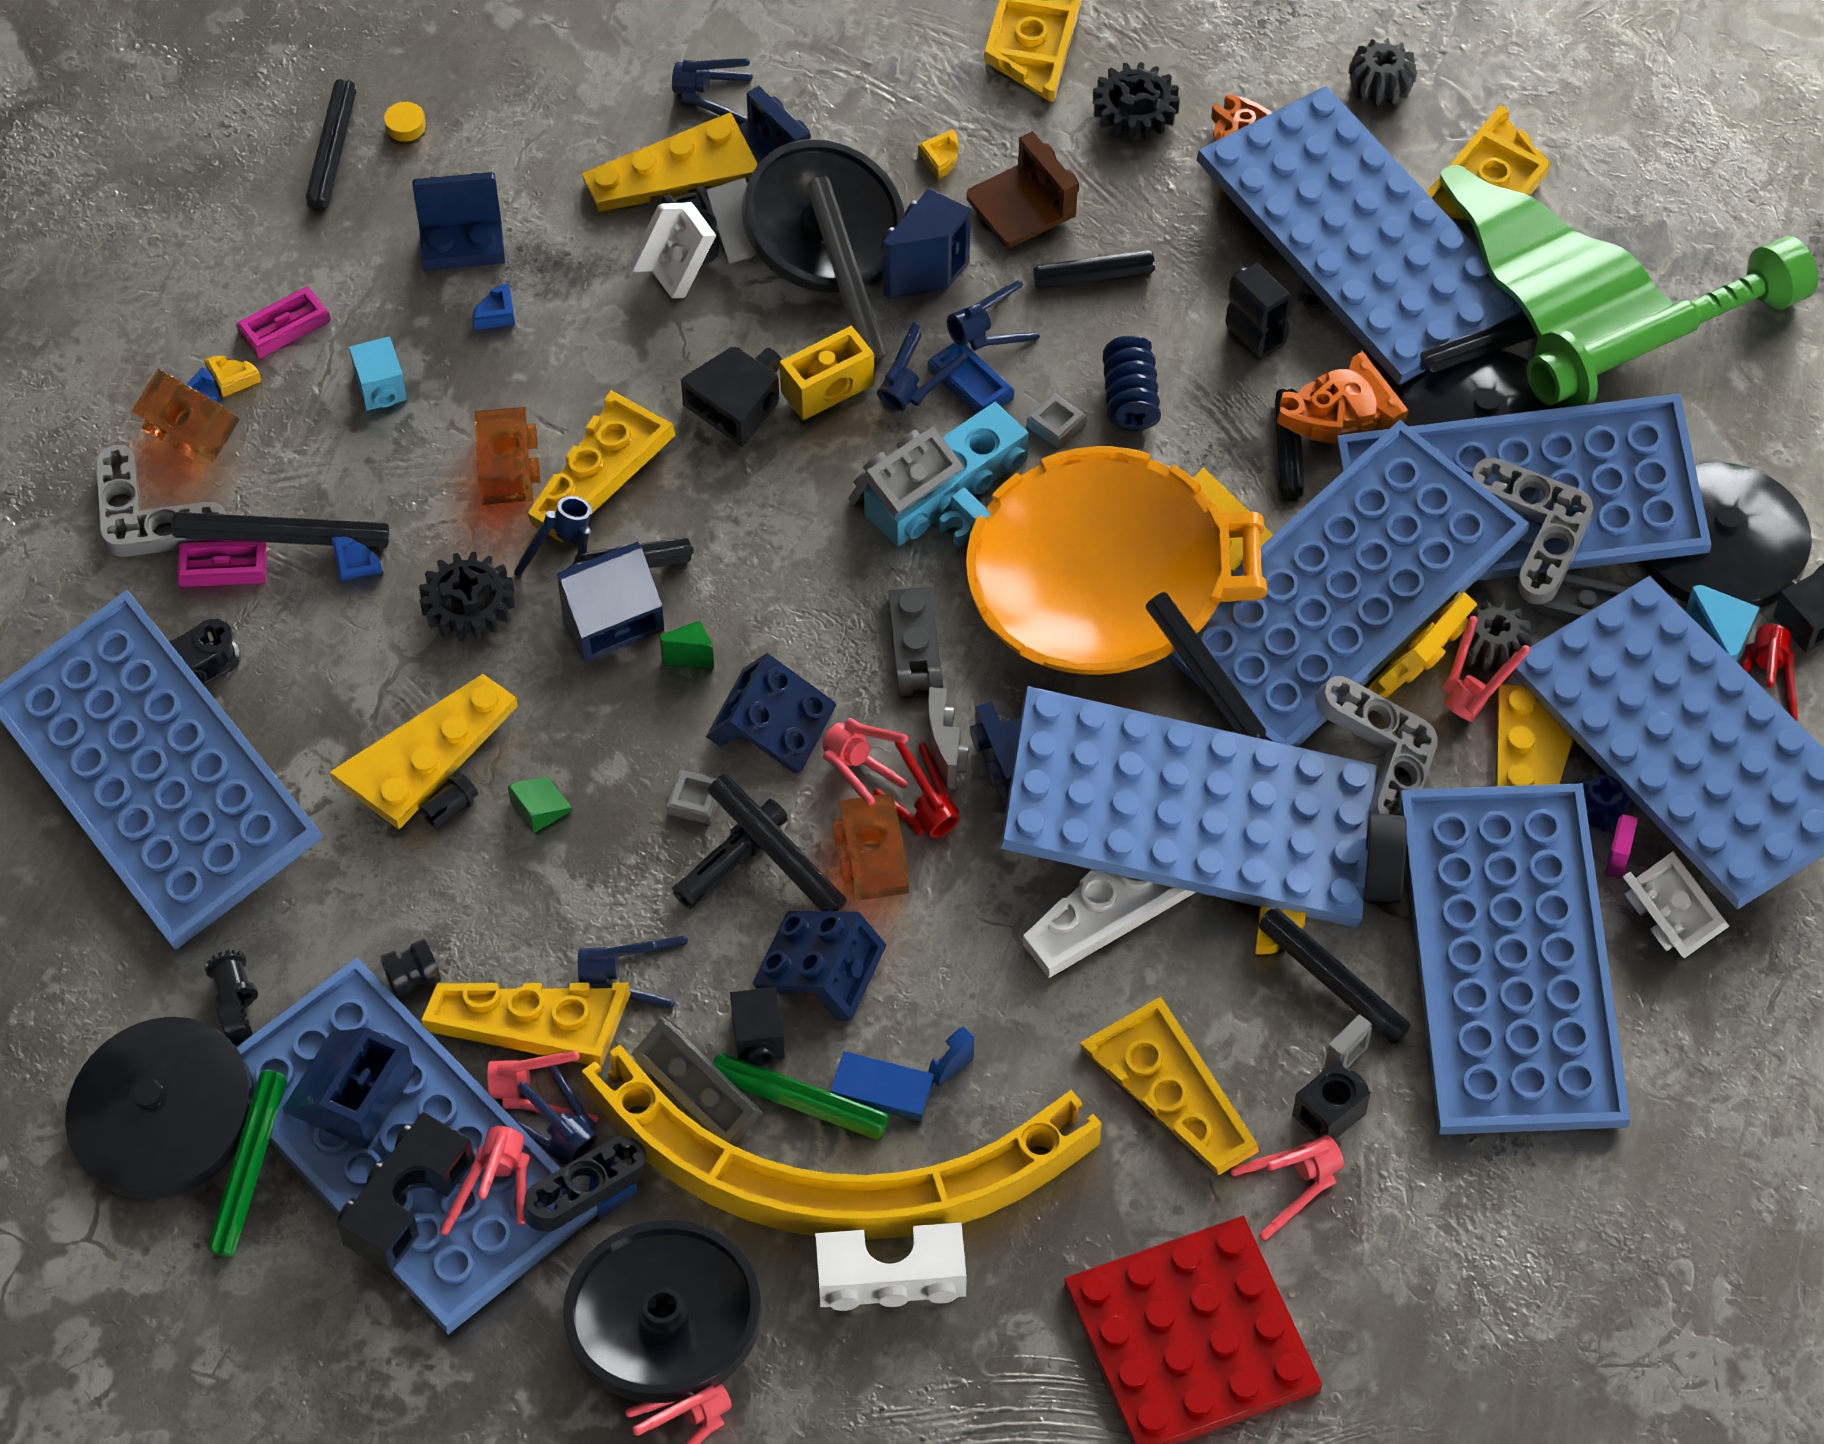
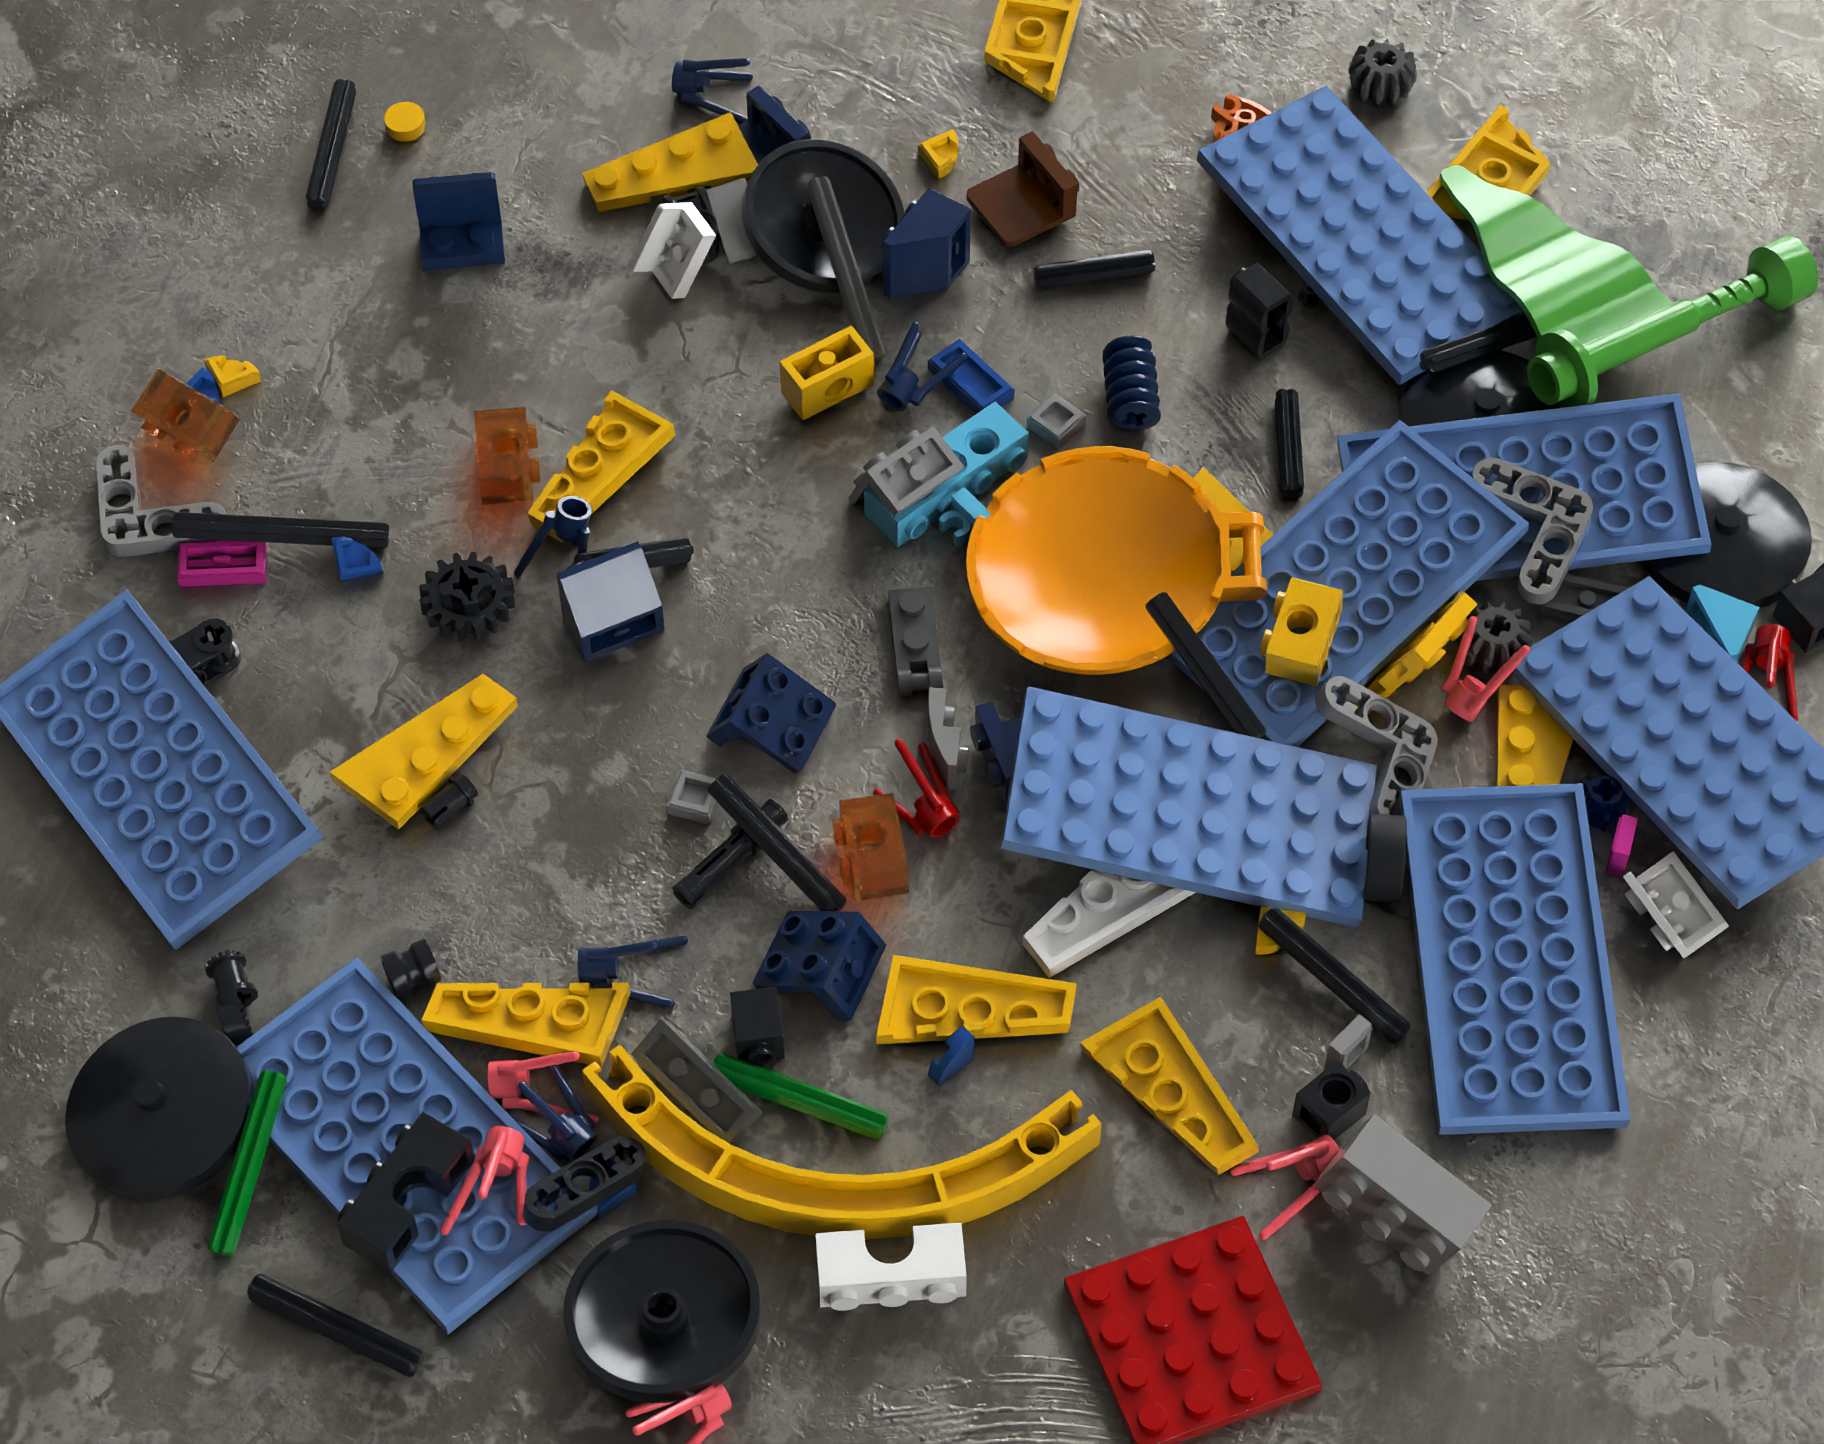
(286, 325): dark pink tile -> none
(335, 1325): none -> black axle
(352, 1084): dark blue slope -> none
(378, 373): medium azure brick -> none
(495, 309): blue tile -> none
(538, 802): green slope -> none
(687, 647): green slope -> none
(734, 391): black torso -> none
(848, 746): coral plant -> none
(883, 1085): blue tile -> none
(937, 998): none -> yellow wing
(972, 323): dark blue plant -> none
(1136, 101): black gear -> none
(1302, 655): none -> yellow brick
(1342, 403): orange piece -> none
(1401, 1196): none -> light grey brick

